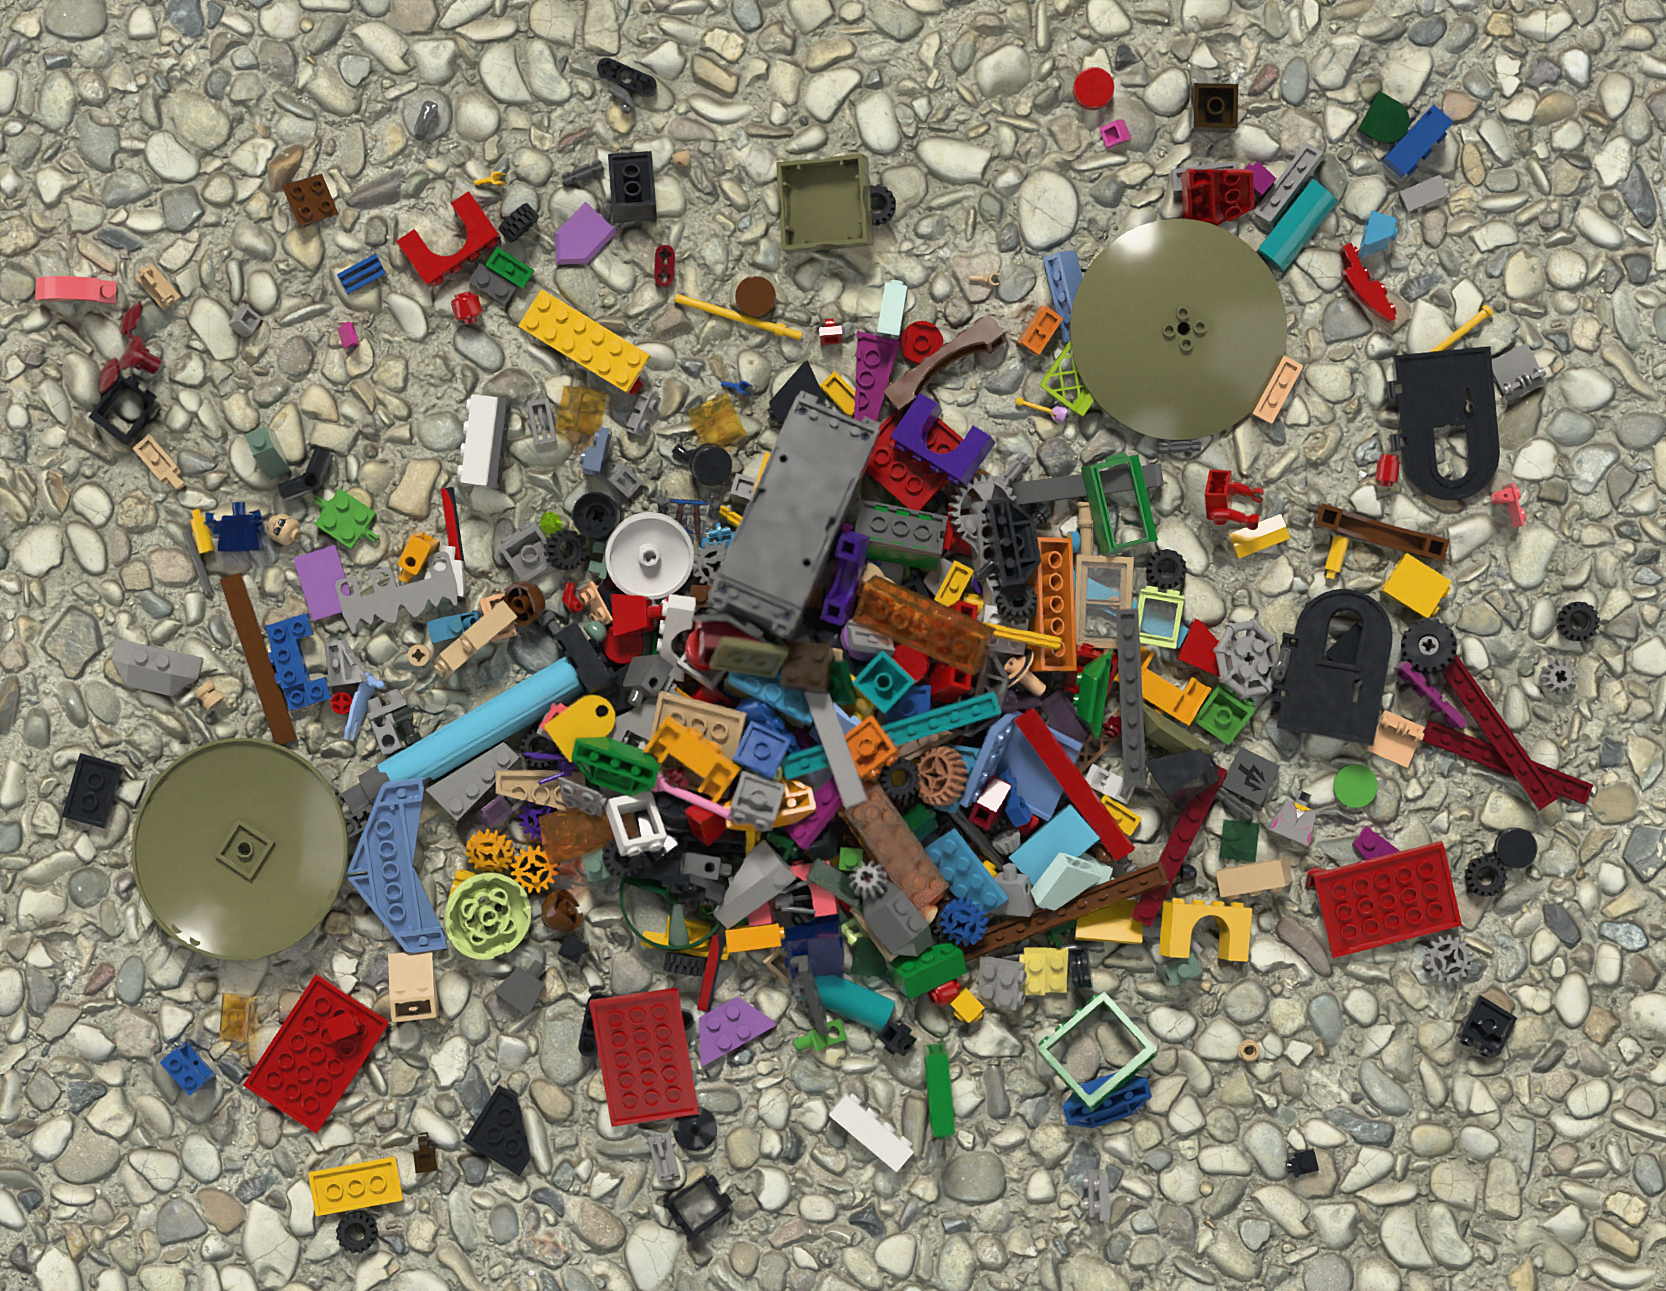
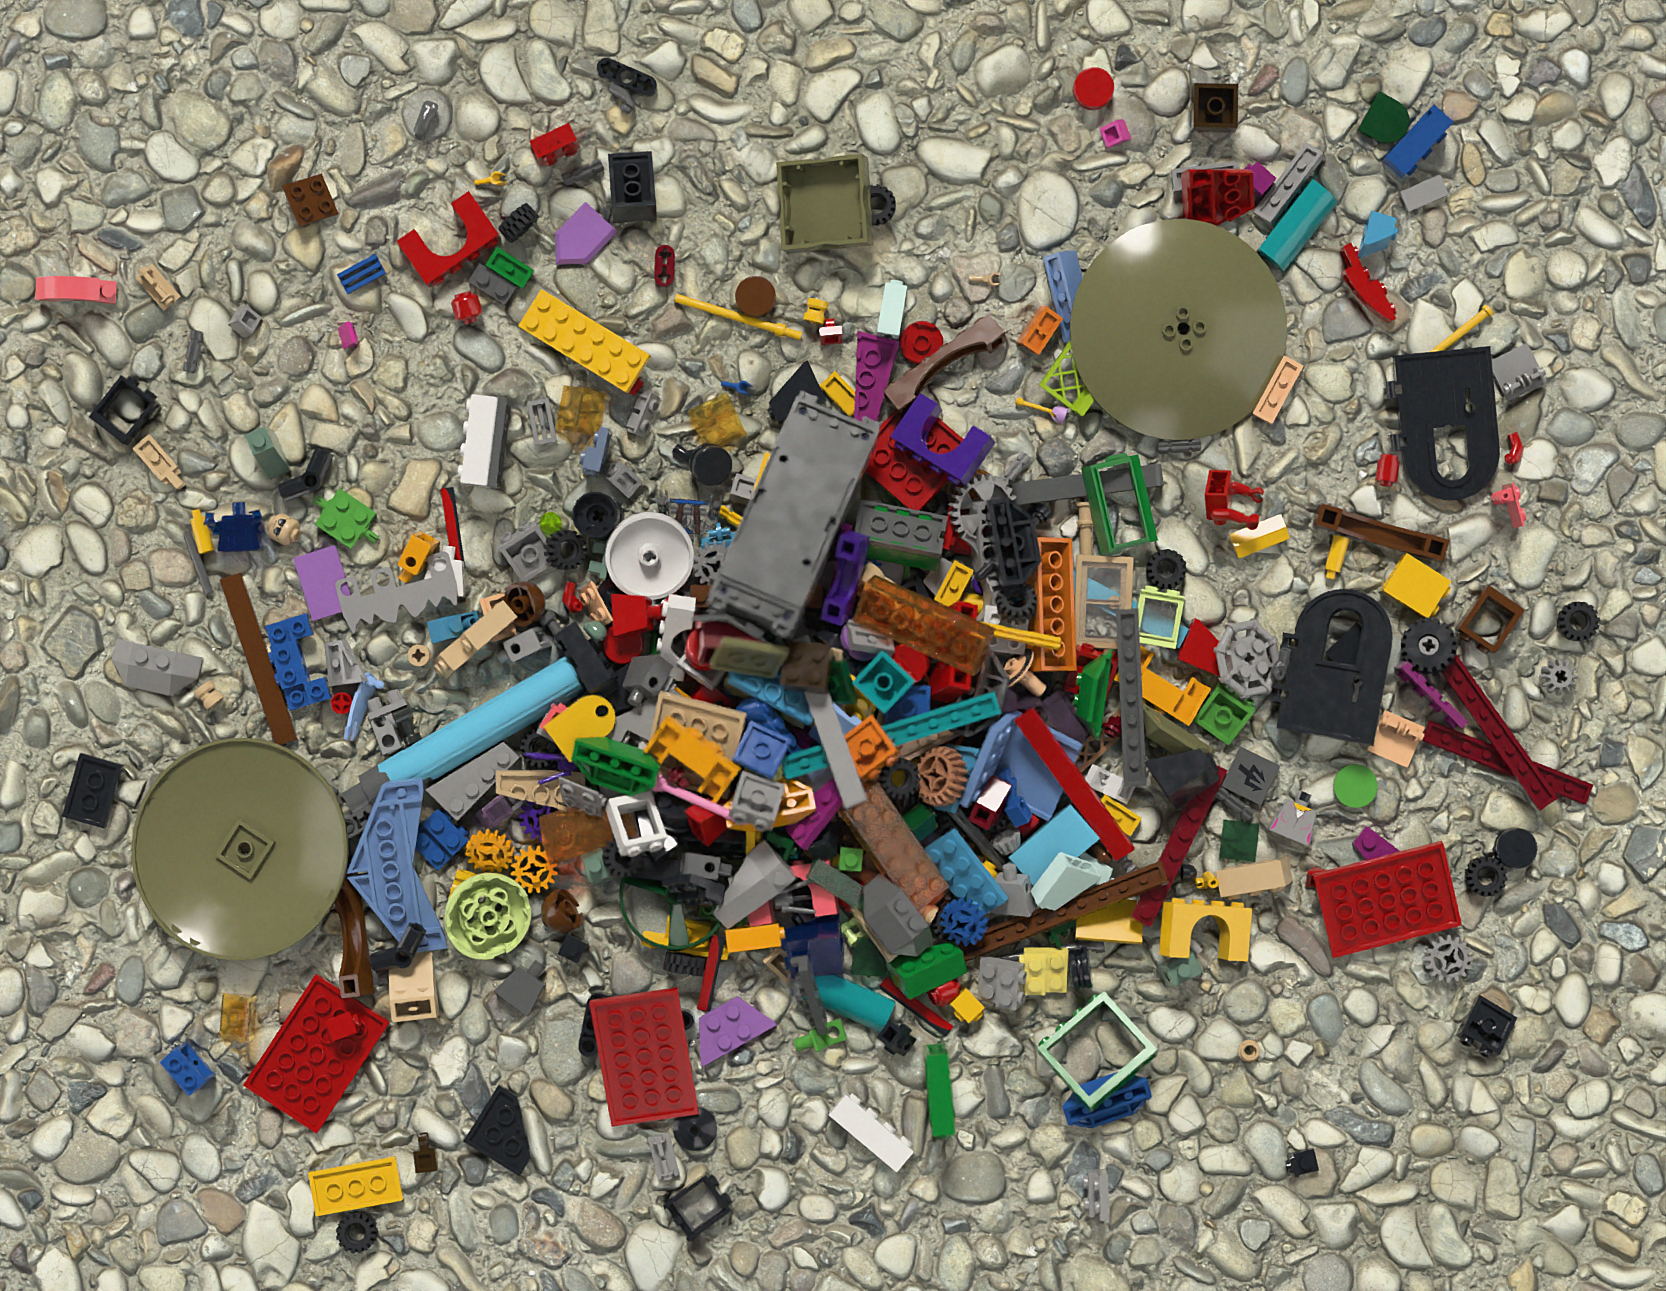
(135, 355): dark red plant -> none
(193, 351): none -> dark grey axle
(355, 970): none -> reddish brown arch
(392, 957): none -> black piece
(440, 838): none -> blue plate
(529, 642): none -> light grey torso
(555, 145): none -> red bracket
(682, 158): tan hinge -> none
(814, 316): none -> yellow wheel
(859, 880): light grey gear -> none
(916, 1007): none -> red sticker
(1075, 540): dark azure tile -> none
(1207, 880): none -> yellow arm
(1500, 600): none -> reddish brown window
(1516, 450): none -> red arm

